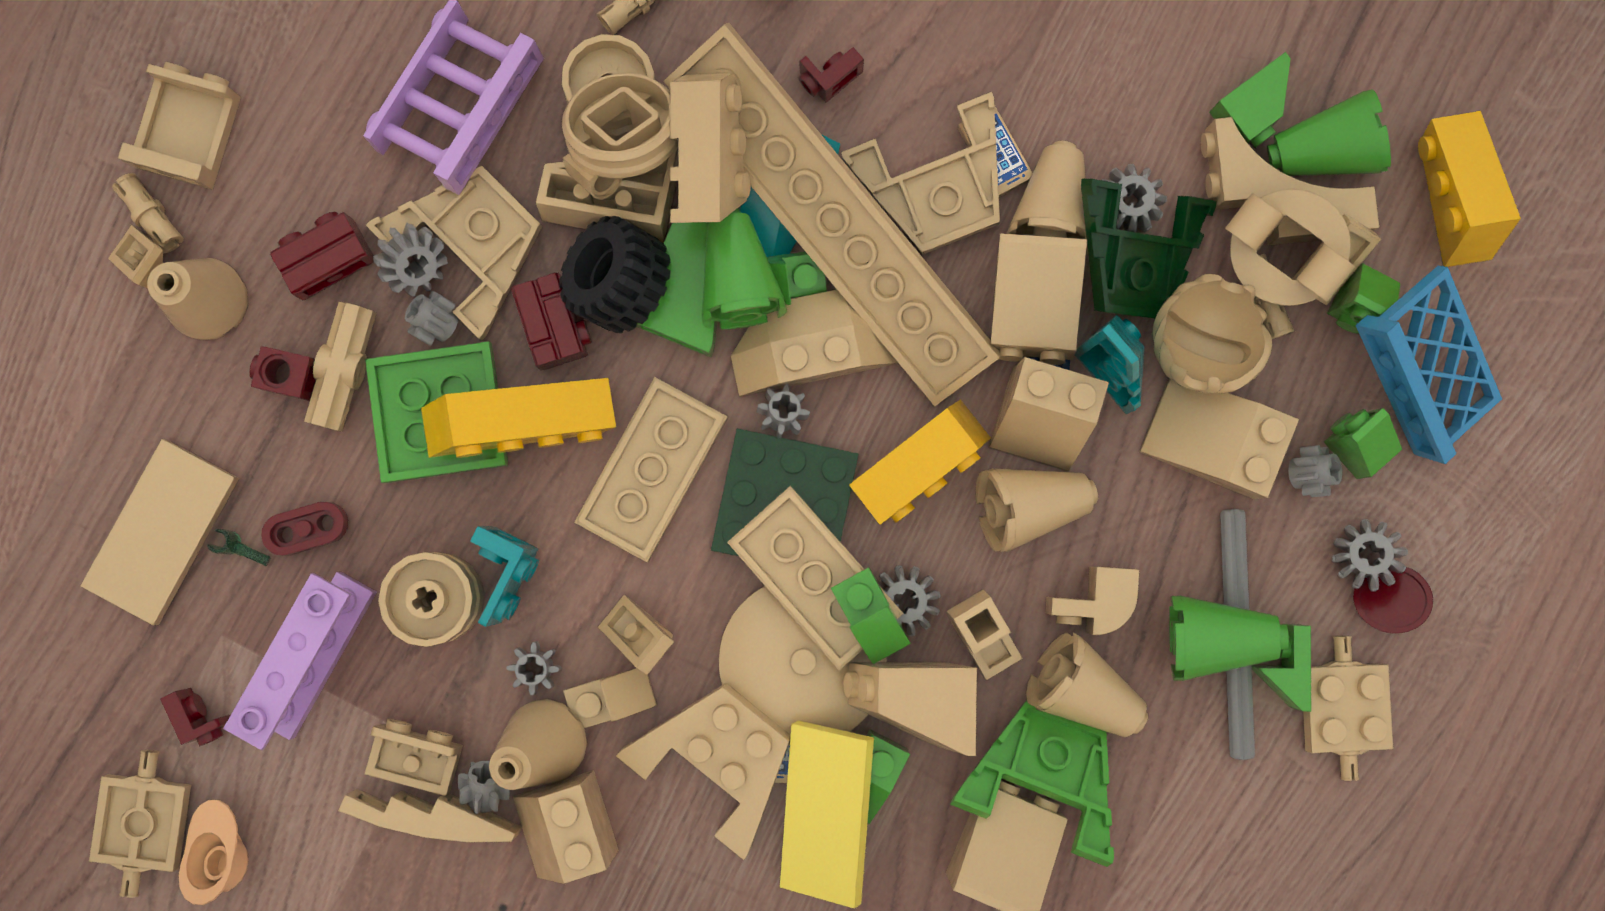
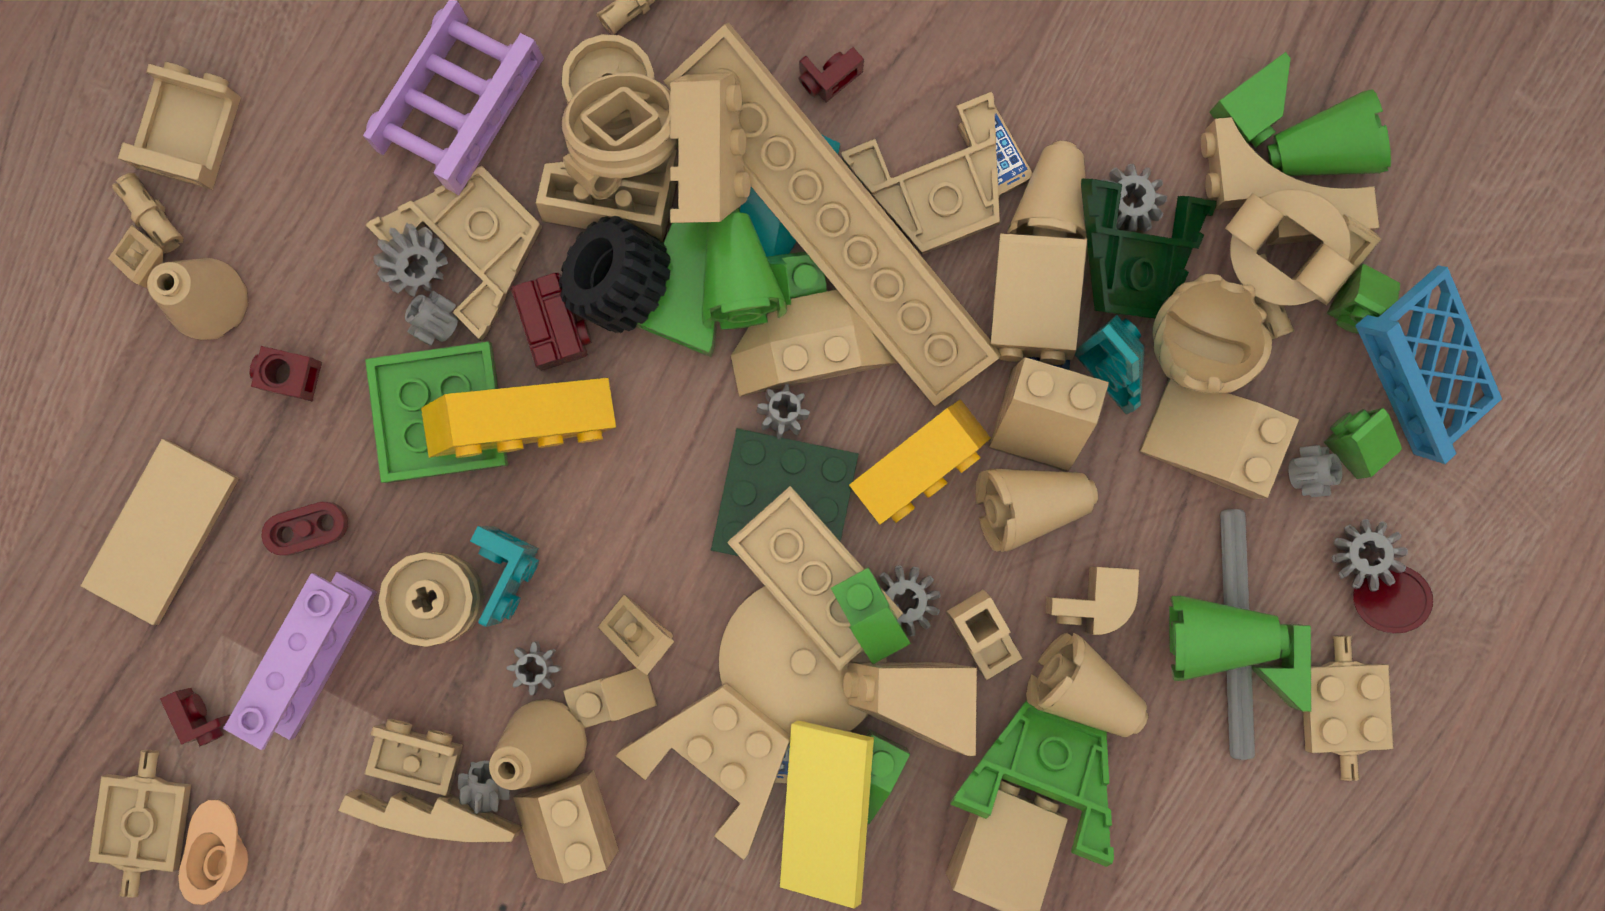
(234, 545): clear green hand -> none
(321, 255): dark red brick -> none
(340, 366): tan piece -> none
(651, 469): tan tile -> none
(1466, 189): yellow wedge -> none

